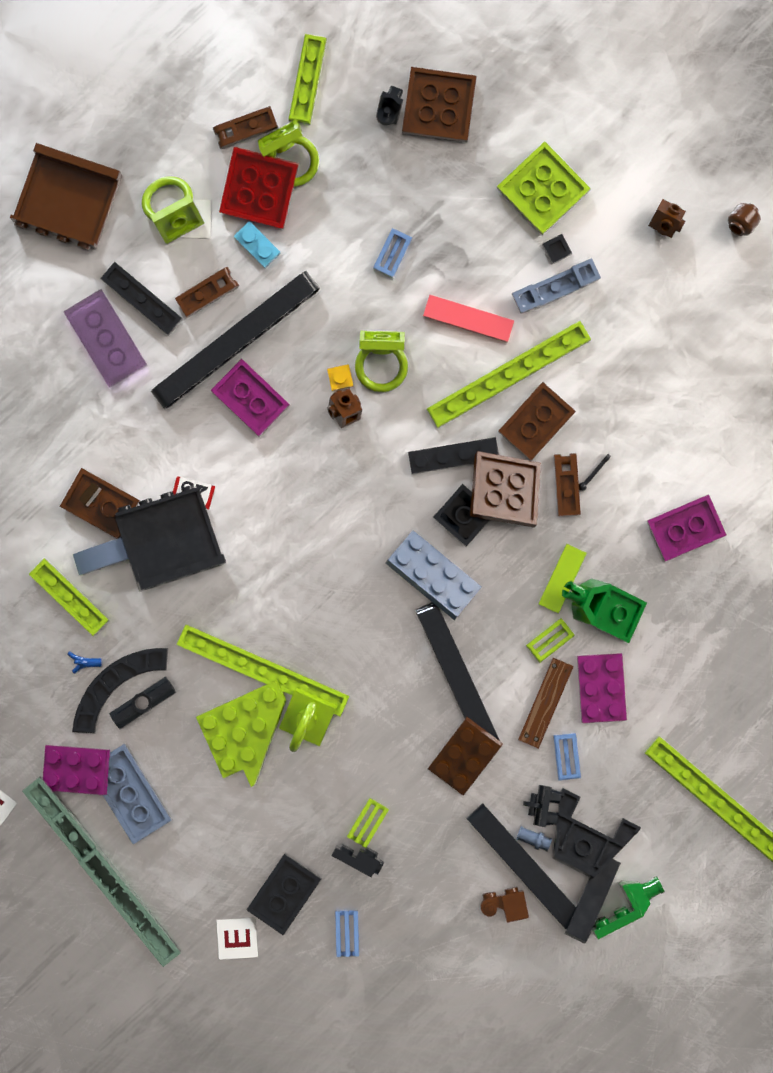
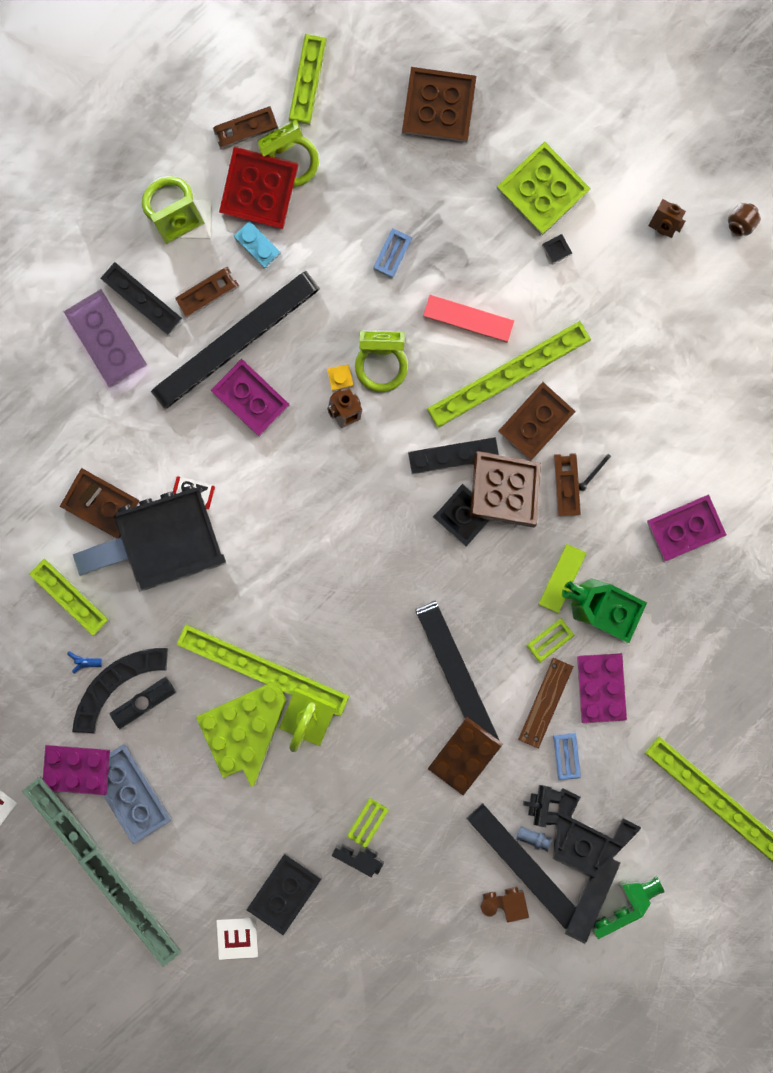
(66, 197): reddish brown panel -> none
(347, 952): medium blue tile -> none
(390, 106): black hips -> none
(433, 575): plate -> none
(556, 286): sand blue slope -> none

